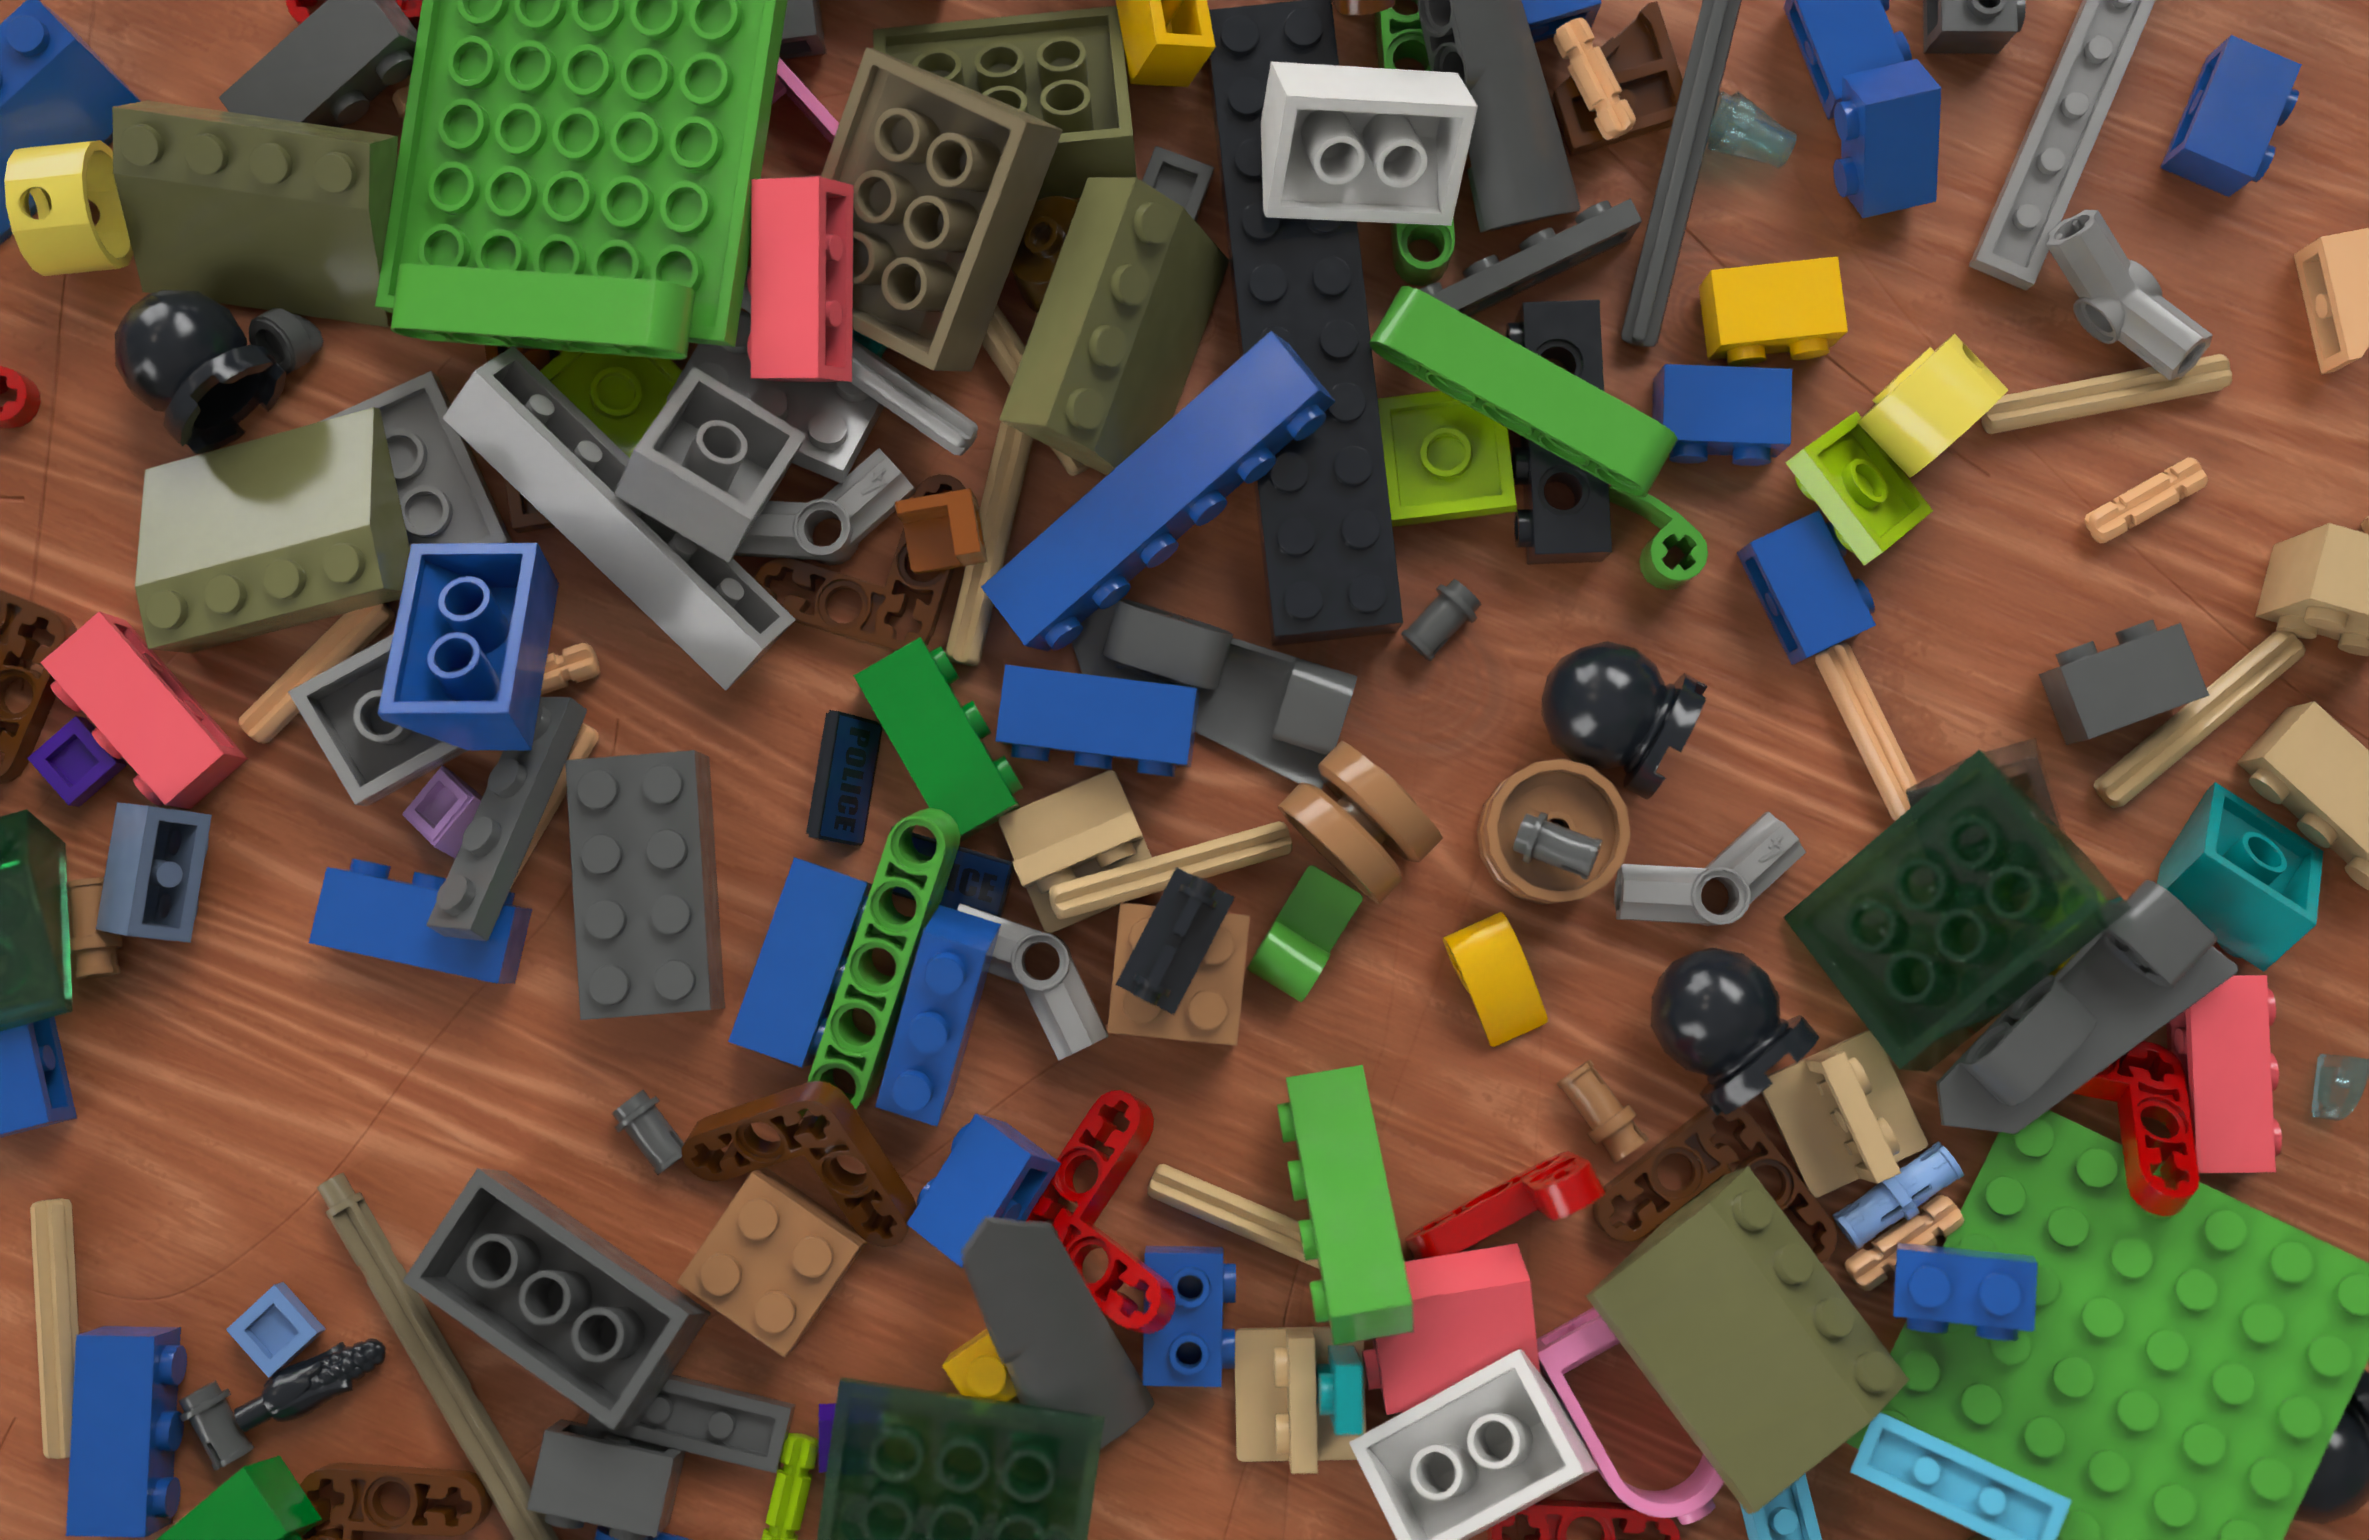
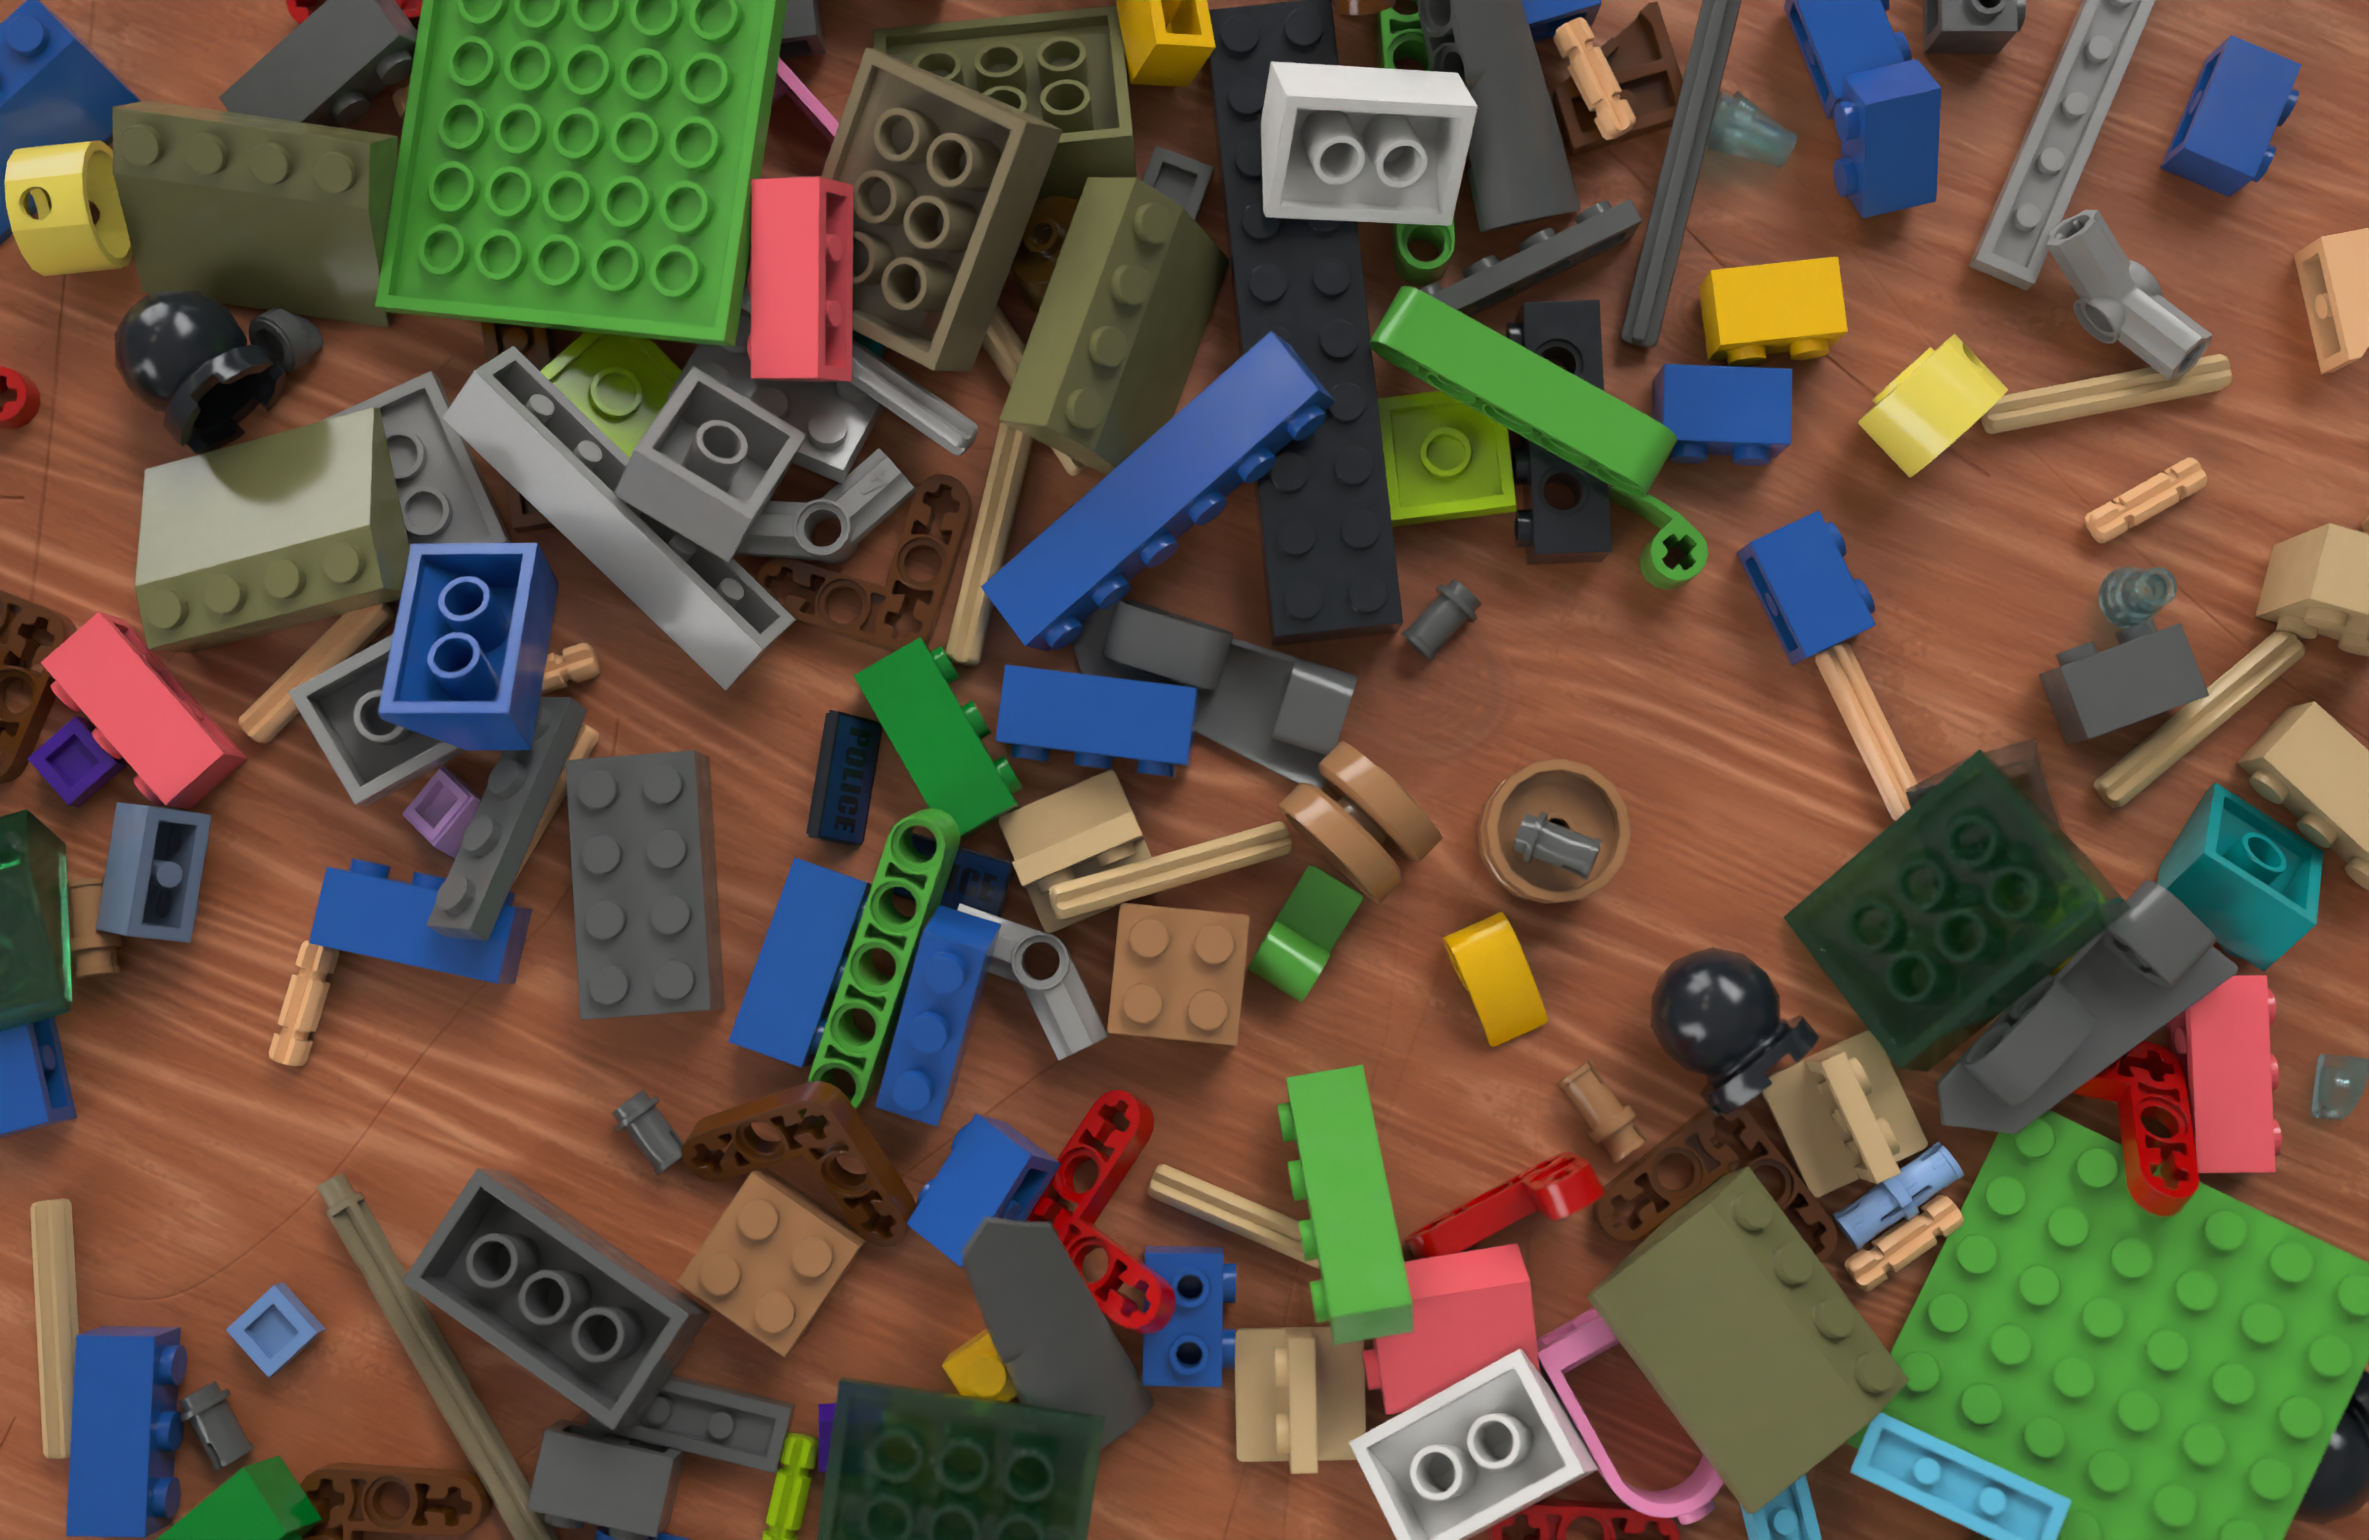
(303, 1004): none -> light nougat axle
(310, 1383): black piece -> none
(543, 310): bright green beam -> none
(942, 531): dark orange panel -> none
(1175, 941): black hinge -> none
(1341, 1389): teal plate -> none
(1615, 711): black tile -> none
(1743, 867): light grey piece -> none
(1858, 489): lime plate -> none
(1965, 1288): blue brick -> none
(2135, 594): none -> clear light blue cone

